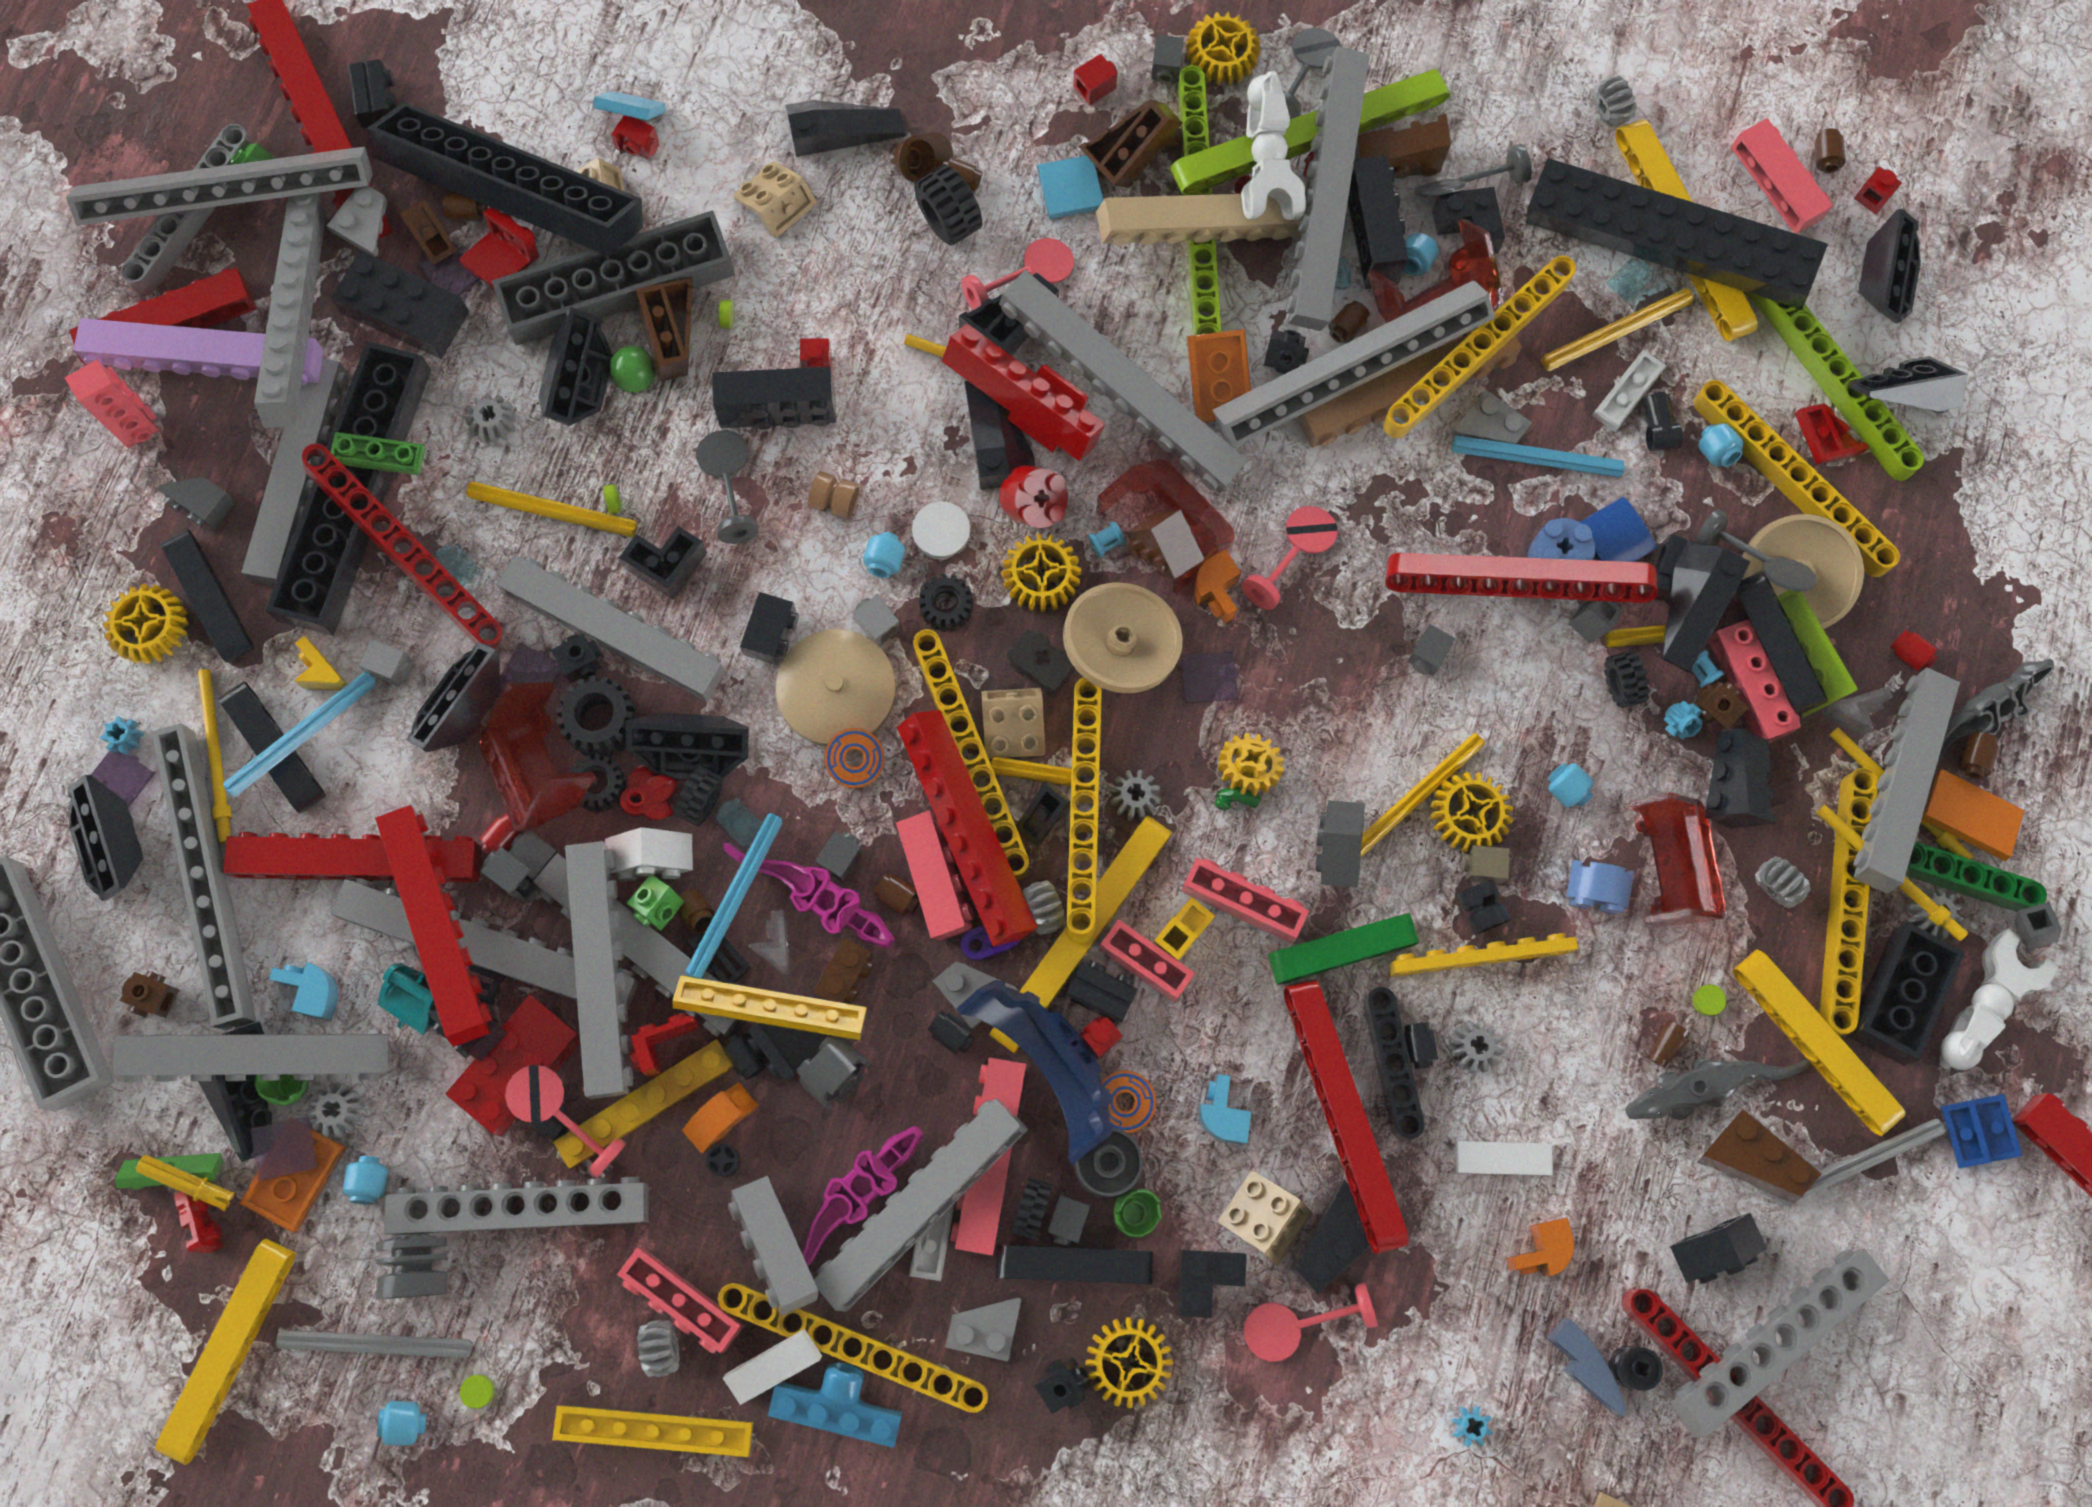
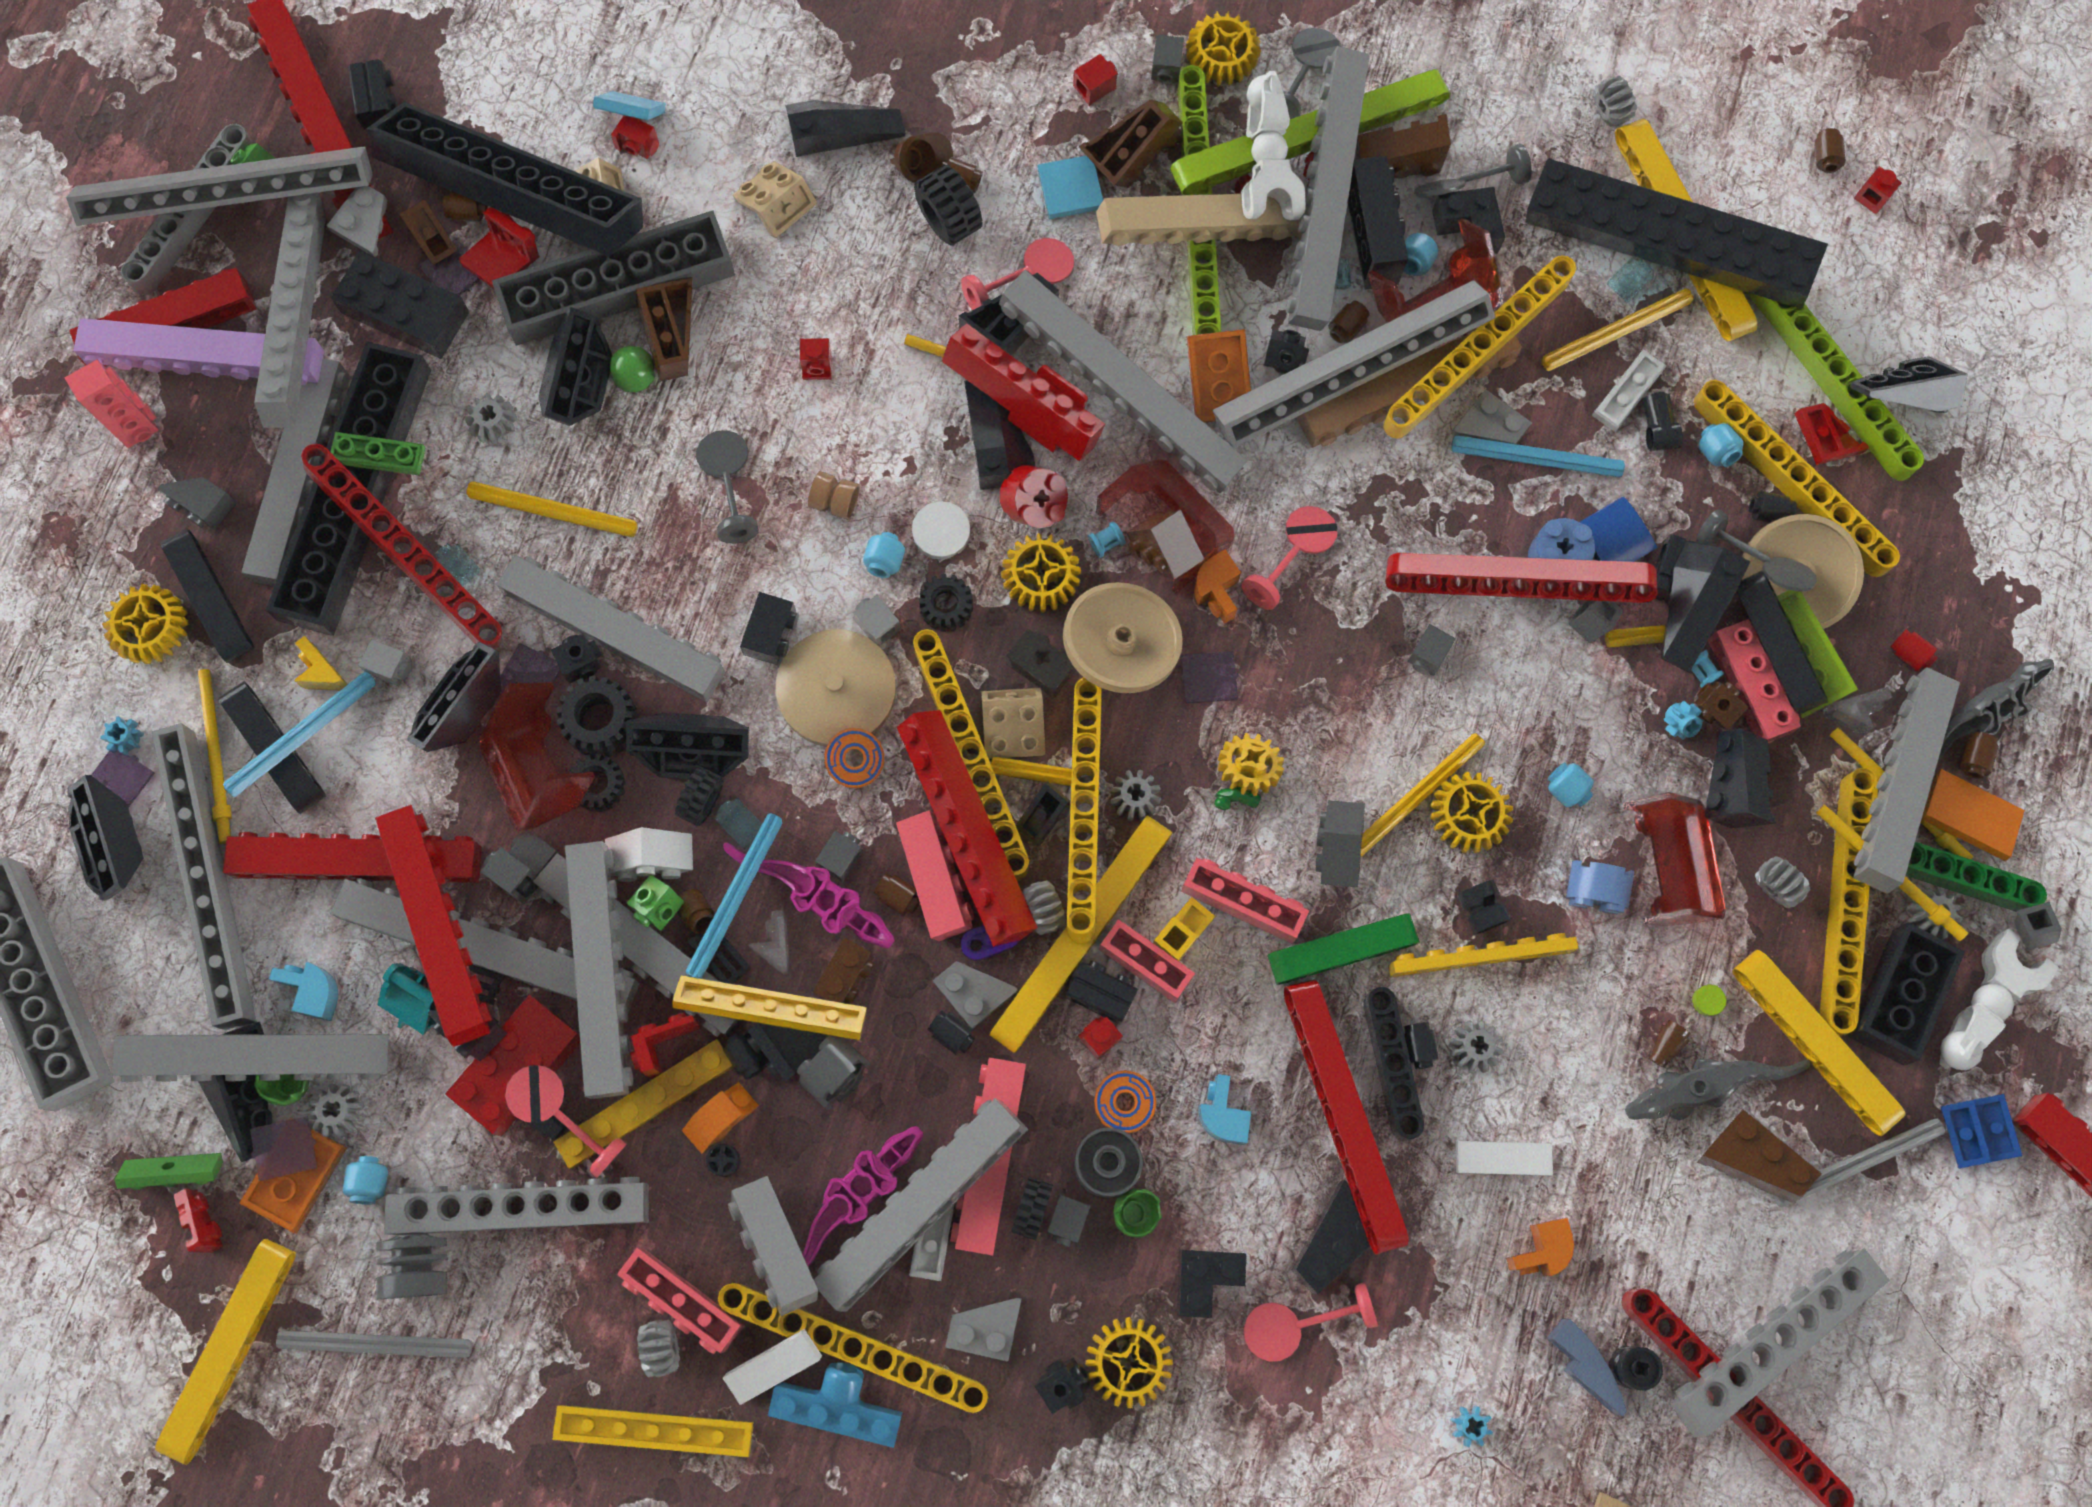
(148, 994): reddish brown brick -> none
(185, 1182): yellow axle -> none
(400, 1423): medium azure head -> none
(477, 1391): lime tile -> none
(498, 835): red brick -> none
(612, 499): lime tile -> none
(651, 790): red plate -> none
(666, 567): black brick -> none
(726, 314): lime tile -> none
(774, 398): black brick -> none
(1057, 1053): dark blue windscreen -> none
(1074, 1264): black beam -> none
(1265, 1216): tan bracket -> none
(1486, 864): dark tan brick -> none
(1626, 679): black tyre -> none
(1722, 1248): black brick -> none
(1771, 506): none -> black brick
(1781, 176): coral brick -> none
(1892, 267): black wedge -> none

